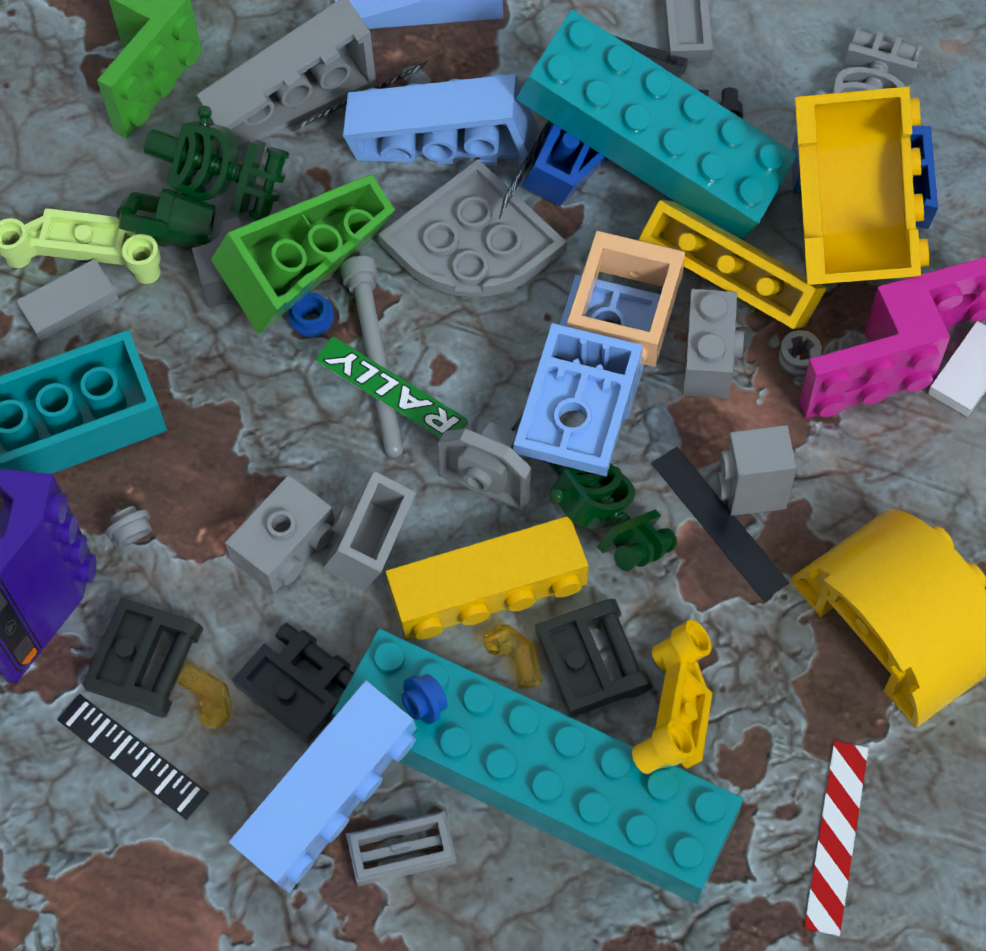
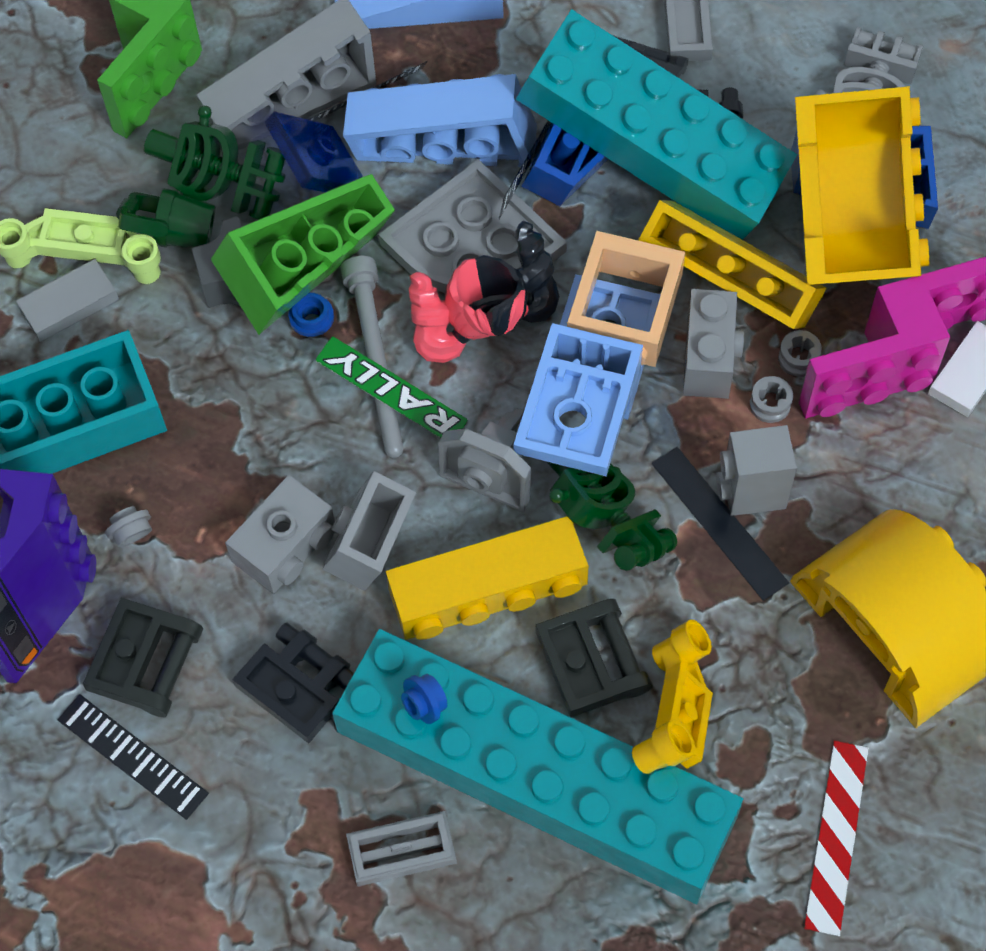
(213, 695): clear yellow arm -> none
(313, 152): none -> clear blue plate
(325, 787): light blue wedge -> none
(483, 298): none -> hair
(519, 649): clear yellow arm -> none
(775, 385): none -> light grey bush

